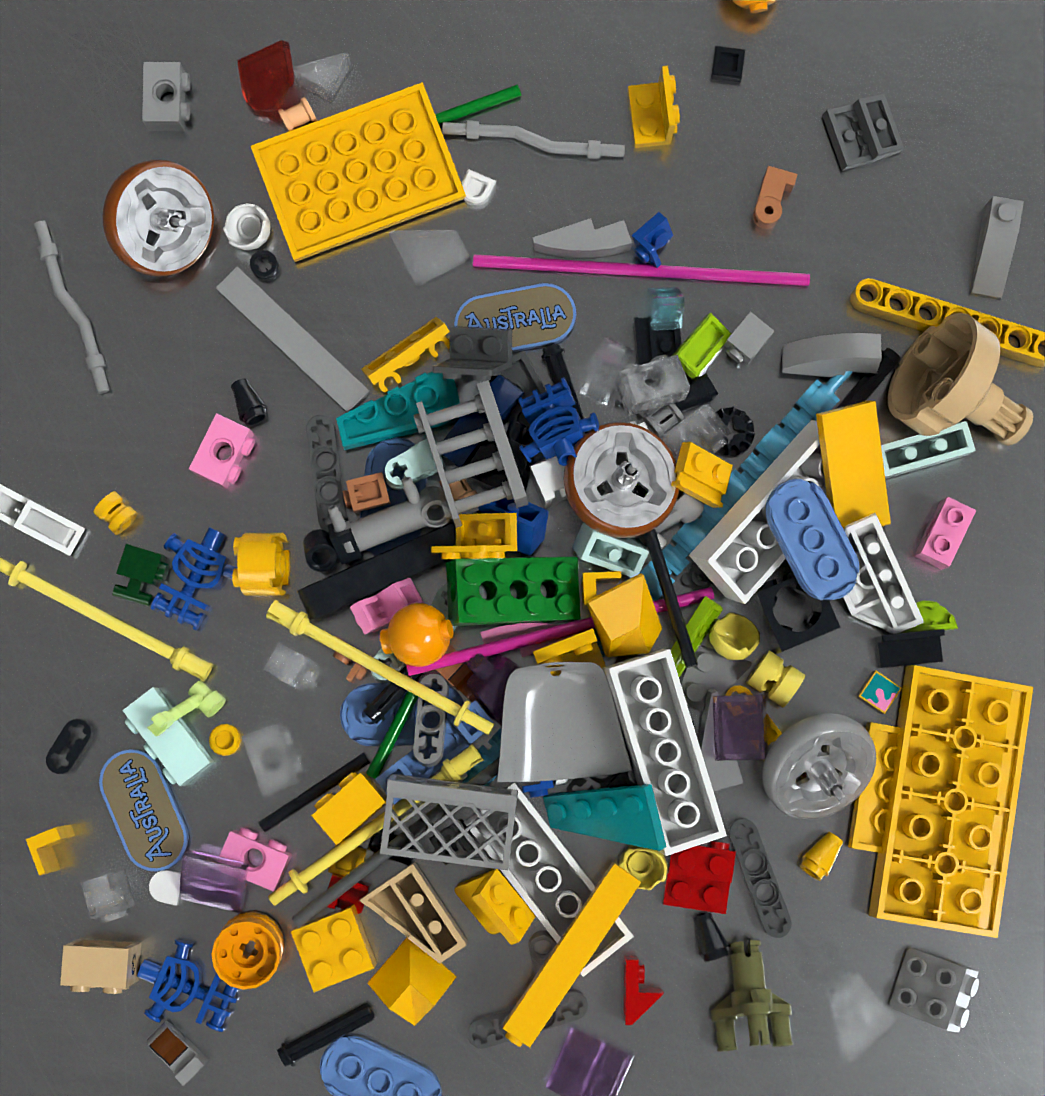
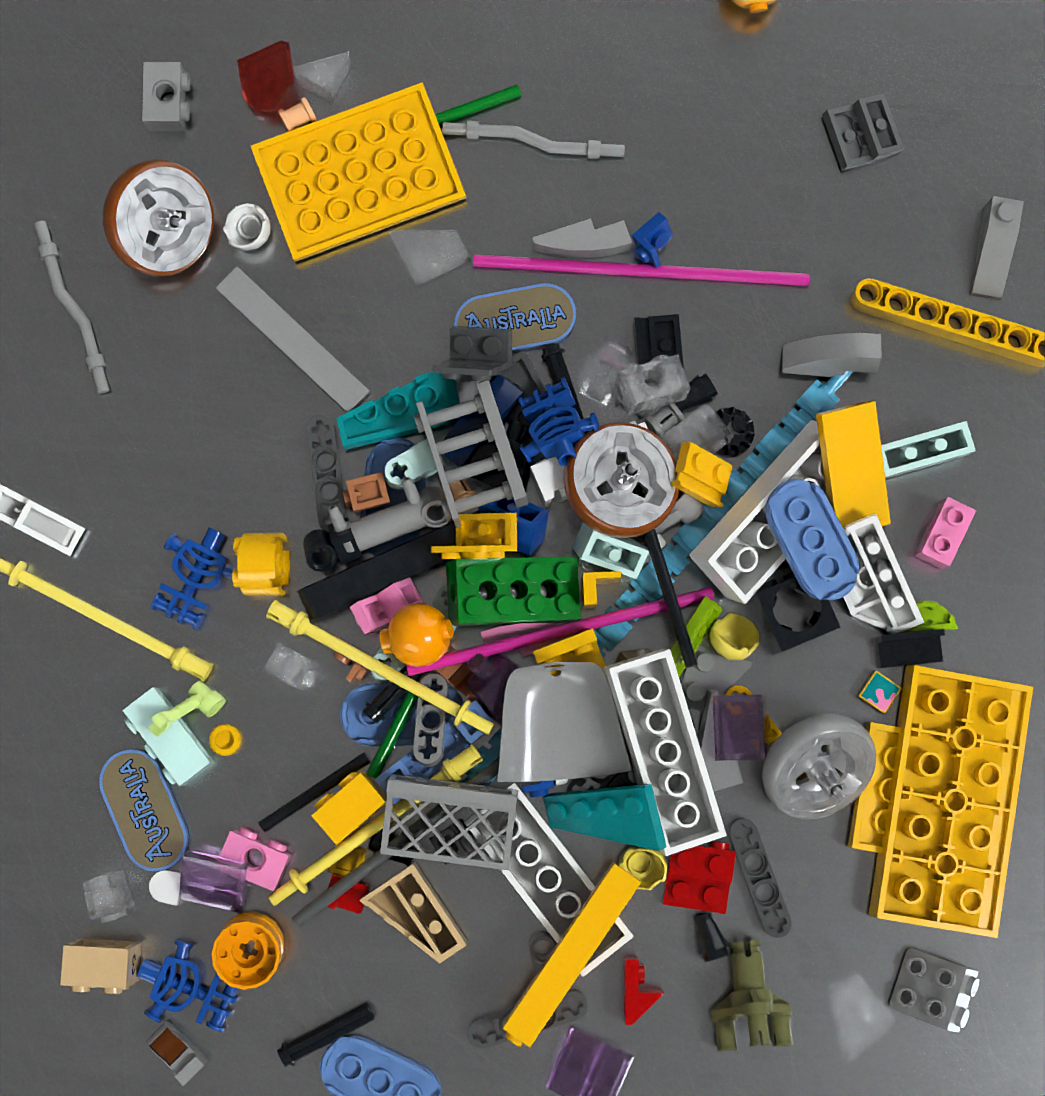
(42, 850): yellow panel -> none
(76, 750): black beam -> none
(115, 513): yellow wheel -> none
(141, 567): dark green brick -> none
(222, 433): bright pink brick -> none
(249, 404): black cone -> none
(258, 746): clear brick -> none
(259, 256): black bush -> none
(334, 948): yellow brick -> none
(406, 352): yellow plate -> none
(411, 982): yellow slope -> none
(477, 188): white tile -> none
(496, 905): yellow bracket -> none
(625, 618): yellow slope -> none
(653, 112): yellow bracket -> none
(666, 308): clear light blue slope -> none
(690, 578): dark grey plate -> none
(702, 345): lime tile -> none
(727, 64): black tile -> none
(748, 339): light grey brick -> none
(768, 205): nougat leg -> none
(775, 678): light yellow wheel -> none
(820, 858): yellow cone -> none
(870, 381): black axle -> none
(951, 378): tan piece -> none

